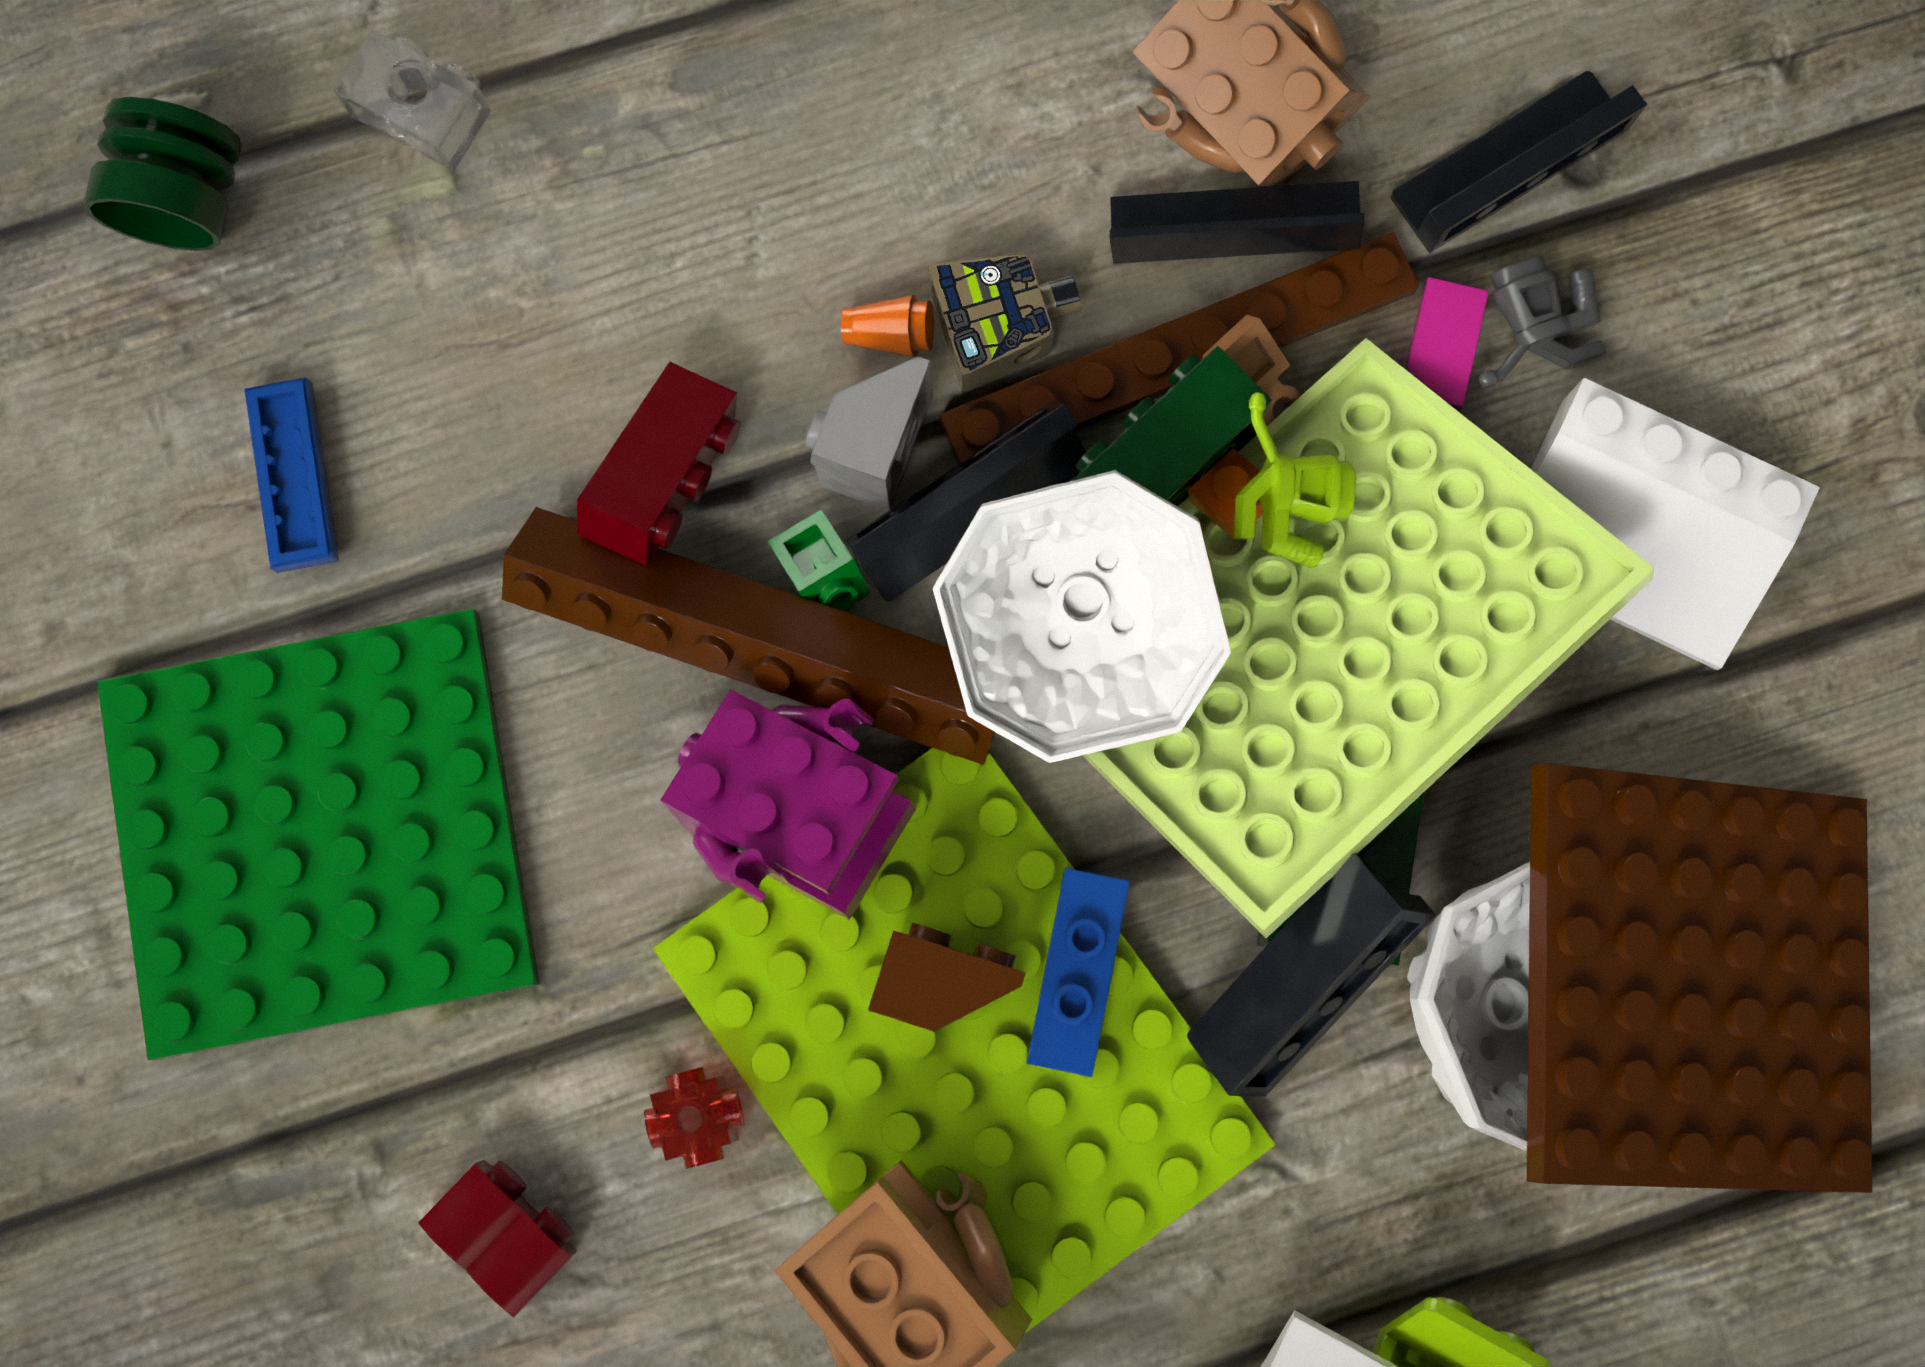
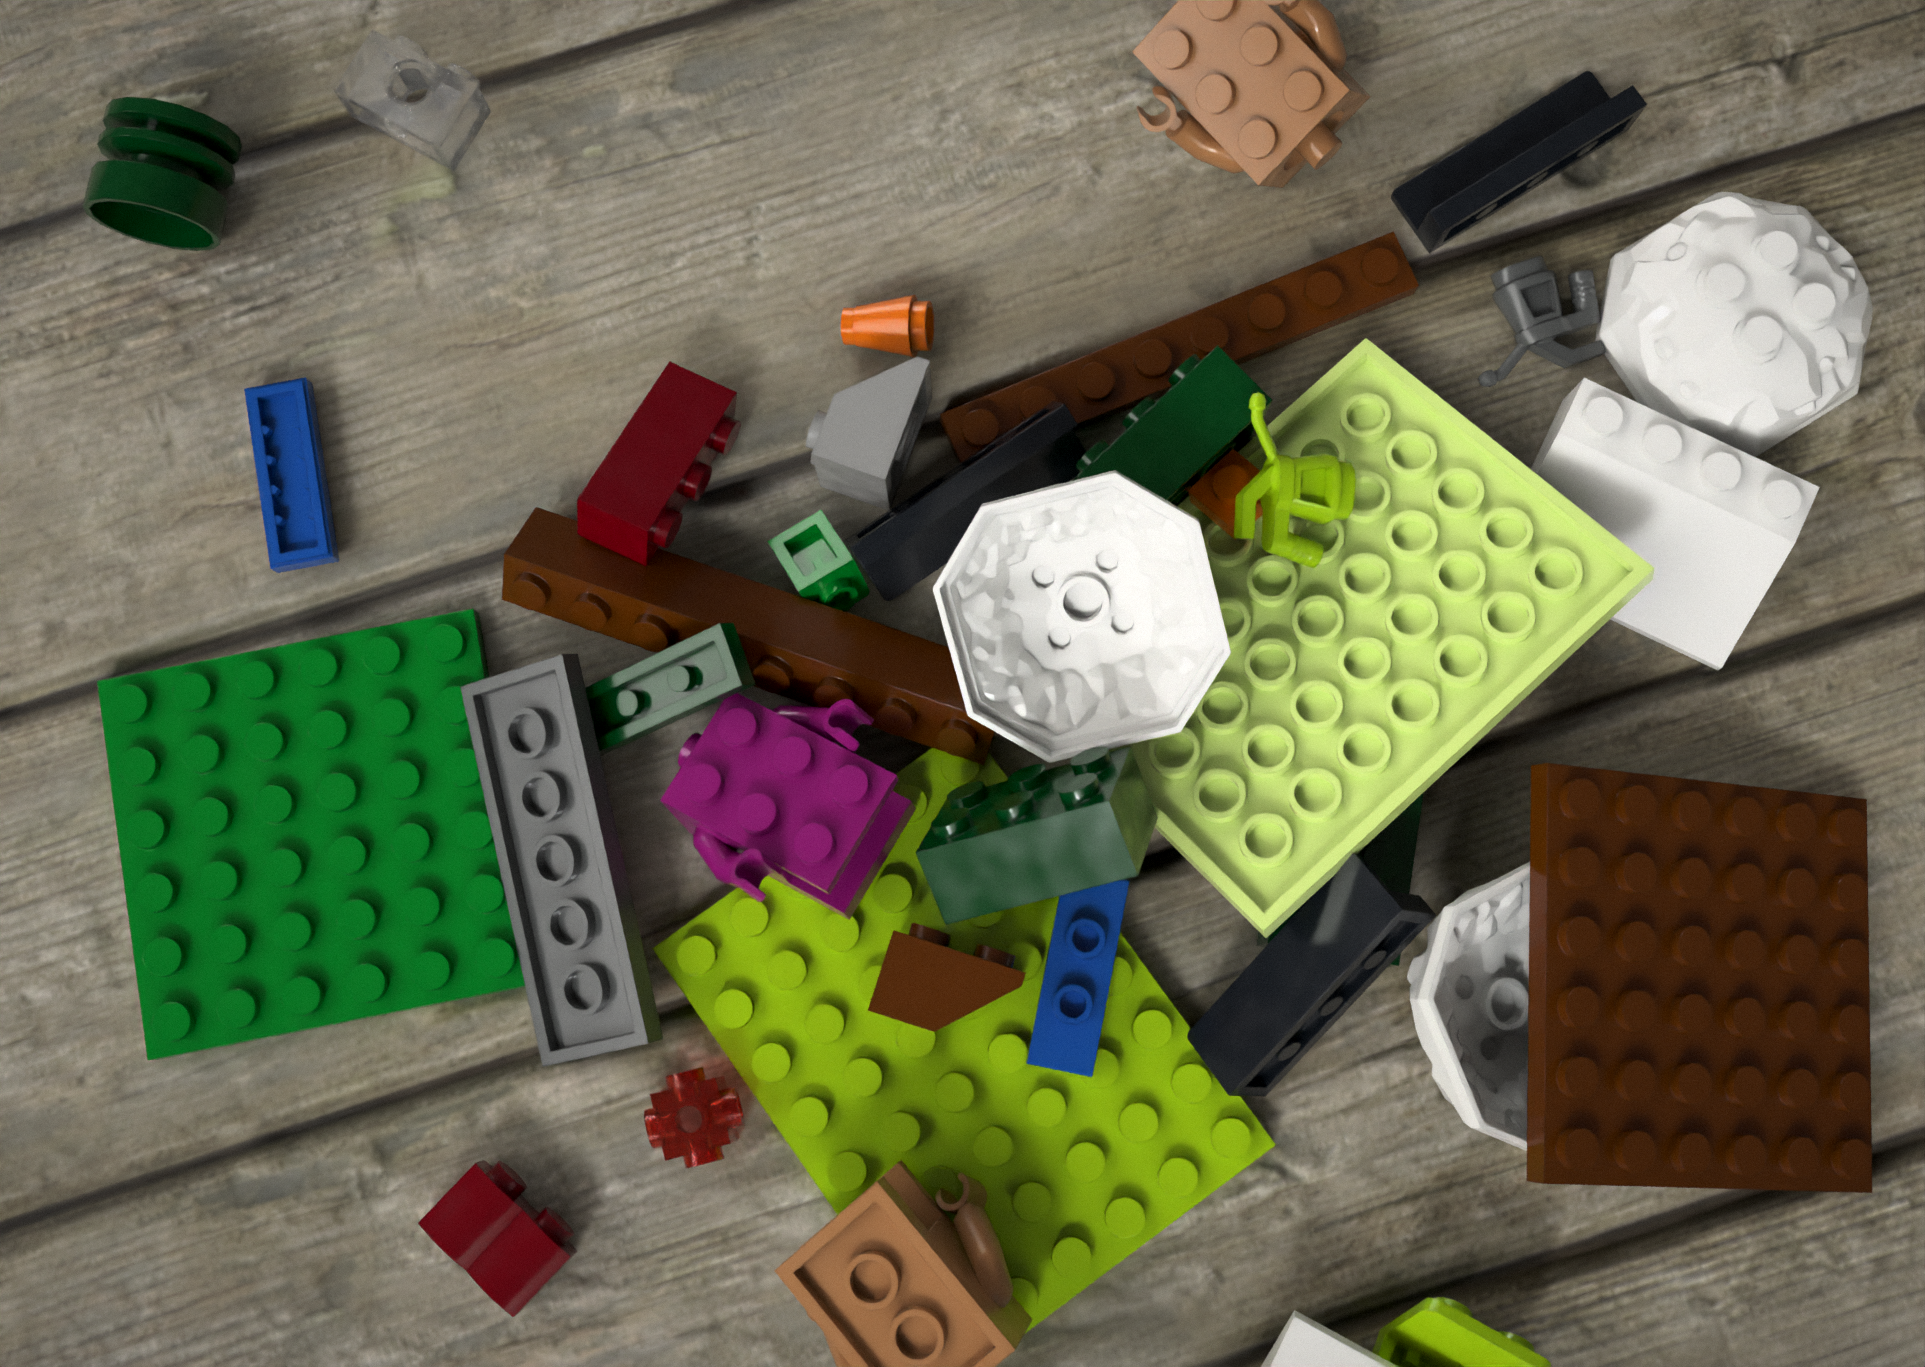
(561, 861): none -> dark grey plate
(668, 686): none -> plate
(997, 314): torso -> none
(1038, 834): none -> dark green brick
(1236, 222): black panel -> none
(1260, 358): medium nougat plate -> none
(1446, 338): dark pink tile -> none
(1737, 320): none -> white rock

